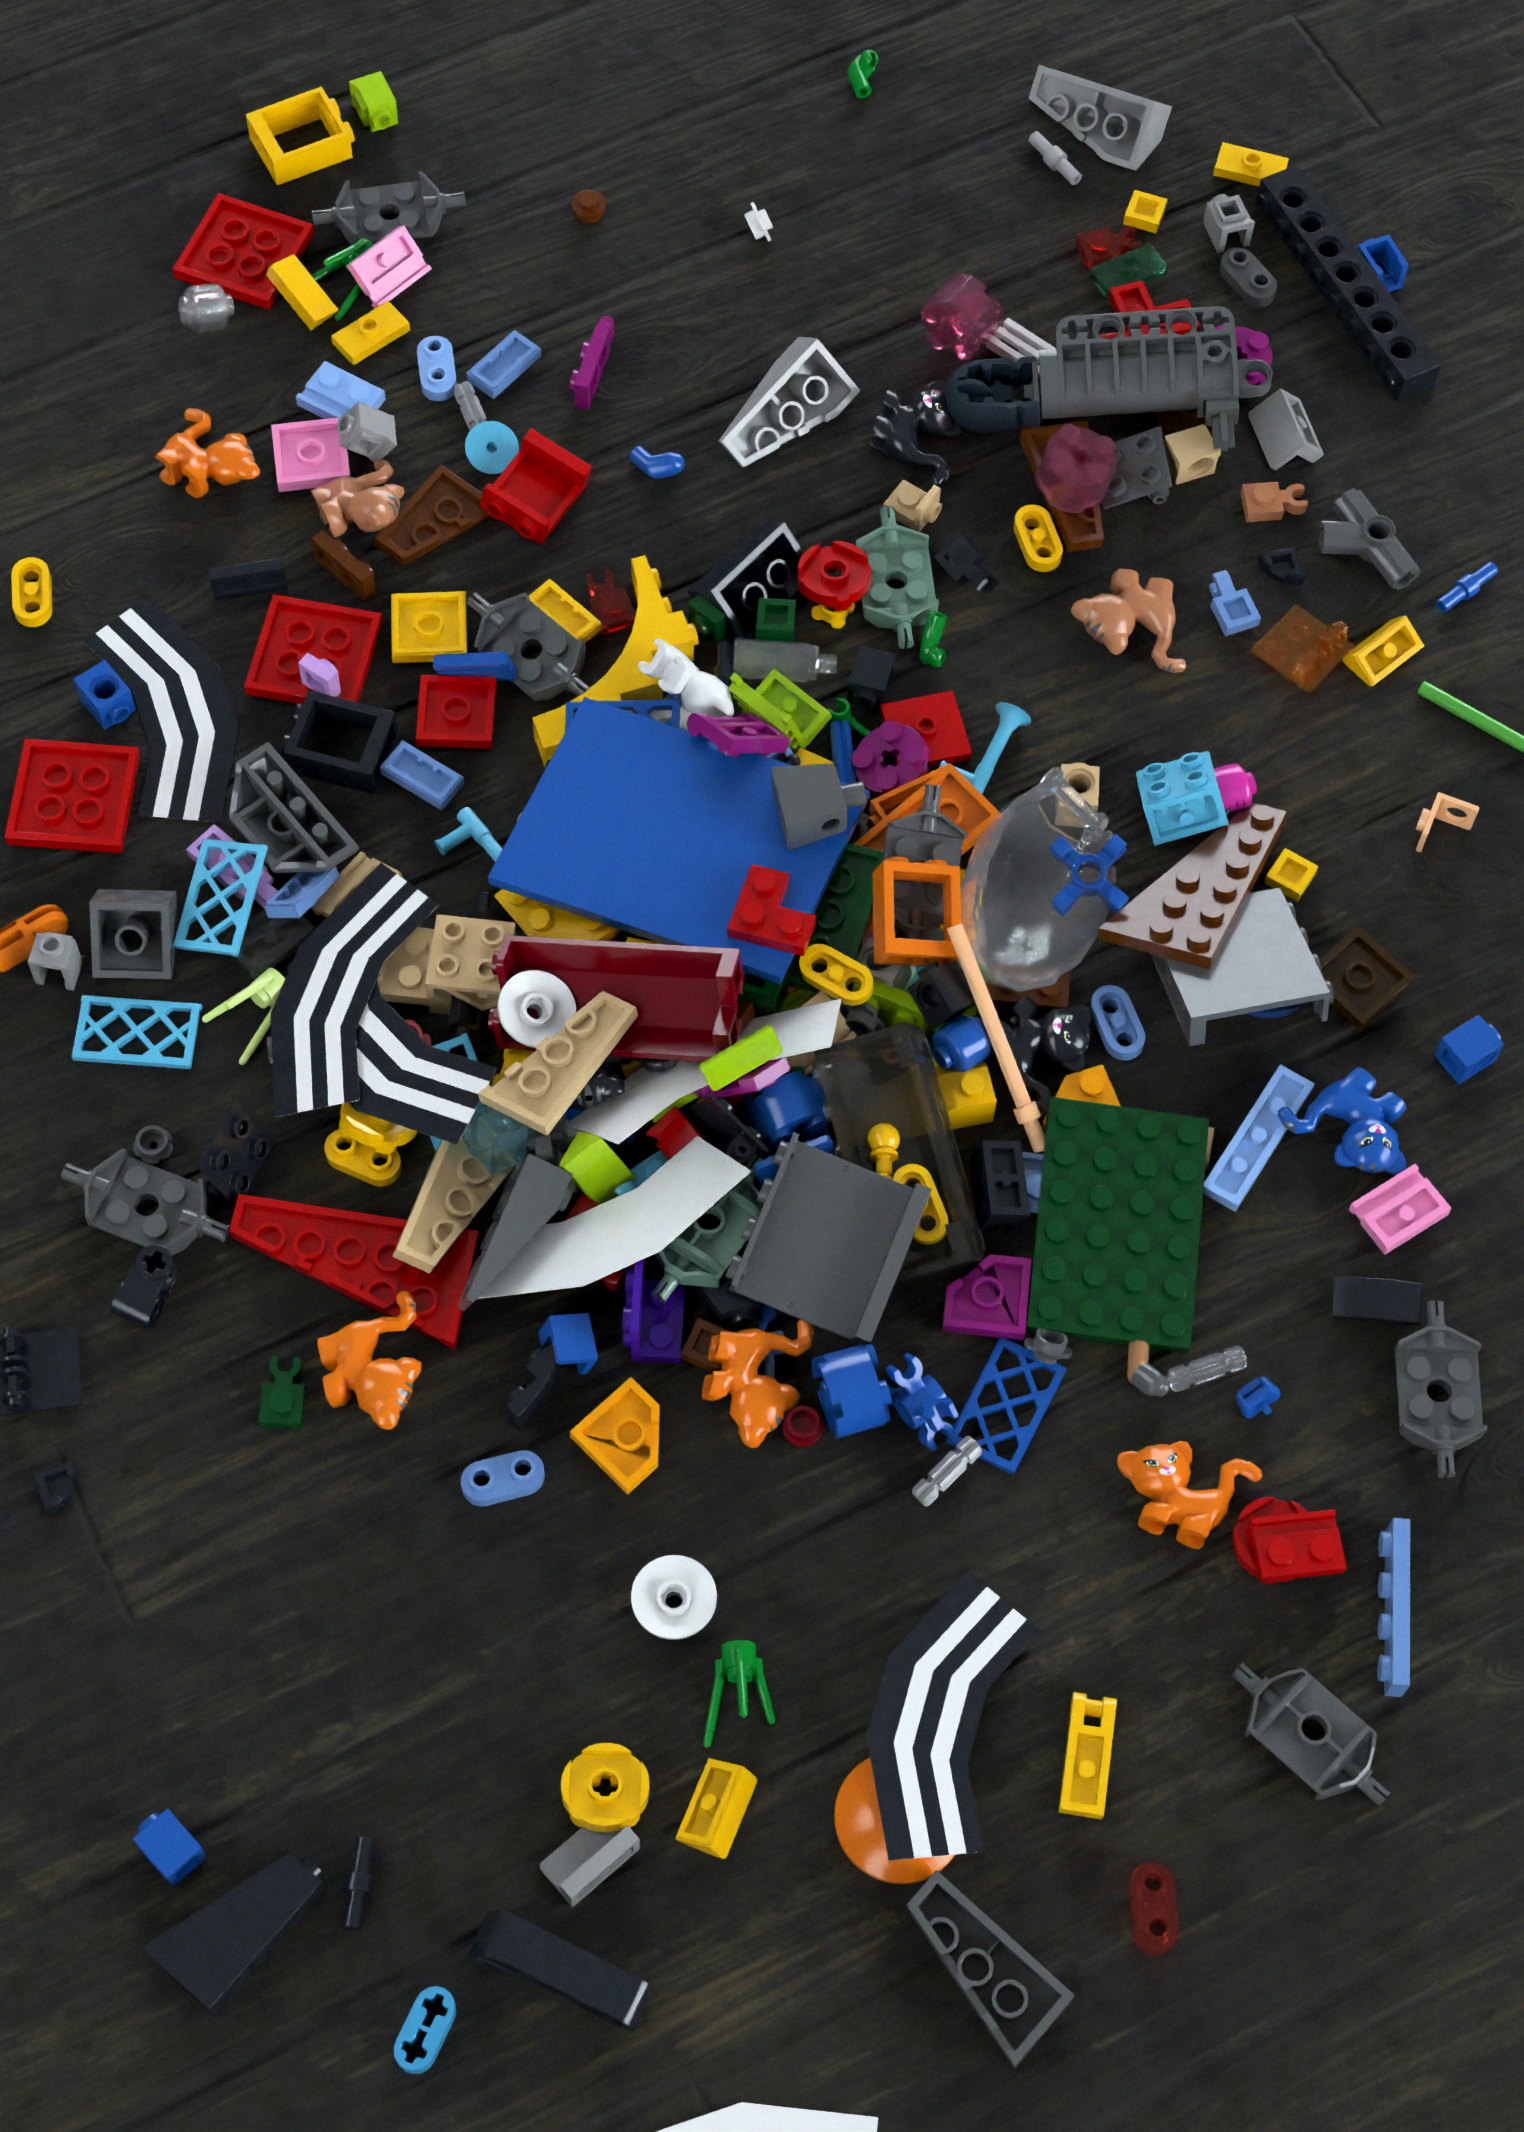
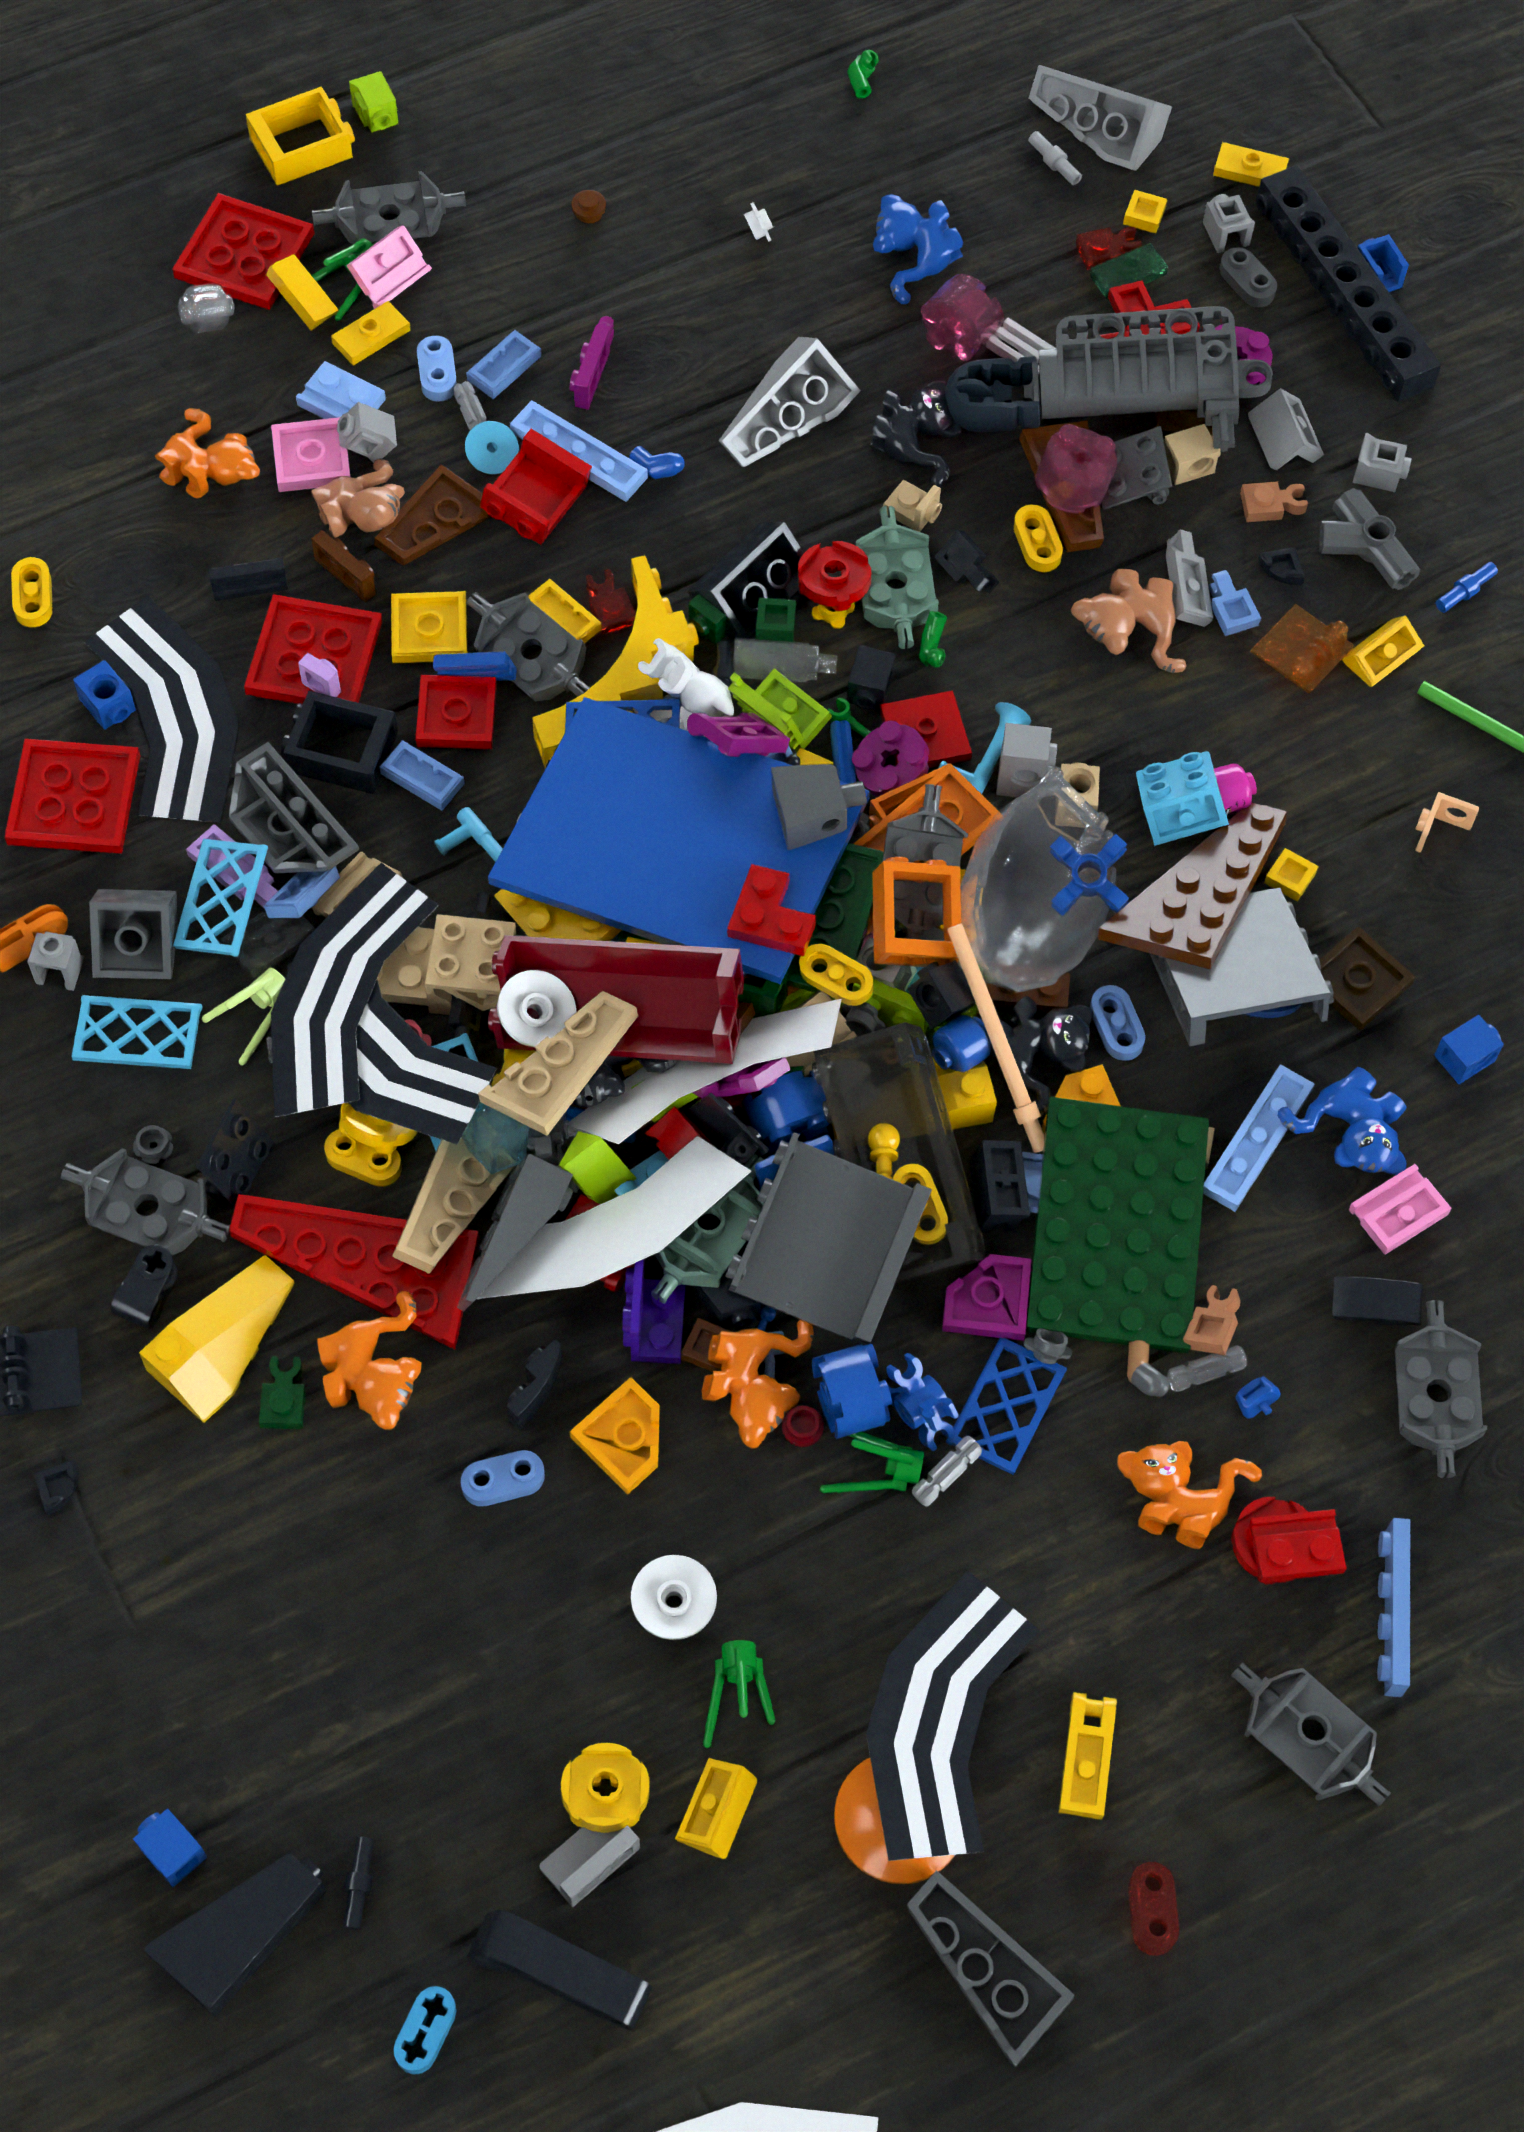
(213, 1342): none -> yellow wedge
(571, 1340): blue panel -> none
(609, 468): none -> light blue plate
(741, 1058): lime slope -> none
(901, 1463): none -> green plant
(902, 227): none -> blue animal
(1024, 758): none -> light grey brick
(1189, 580): none -> light grey hinge
(1213, 1326): none -> nougat plate
(1381, 464): none -> light grey window

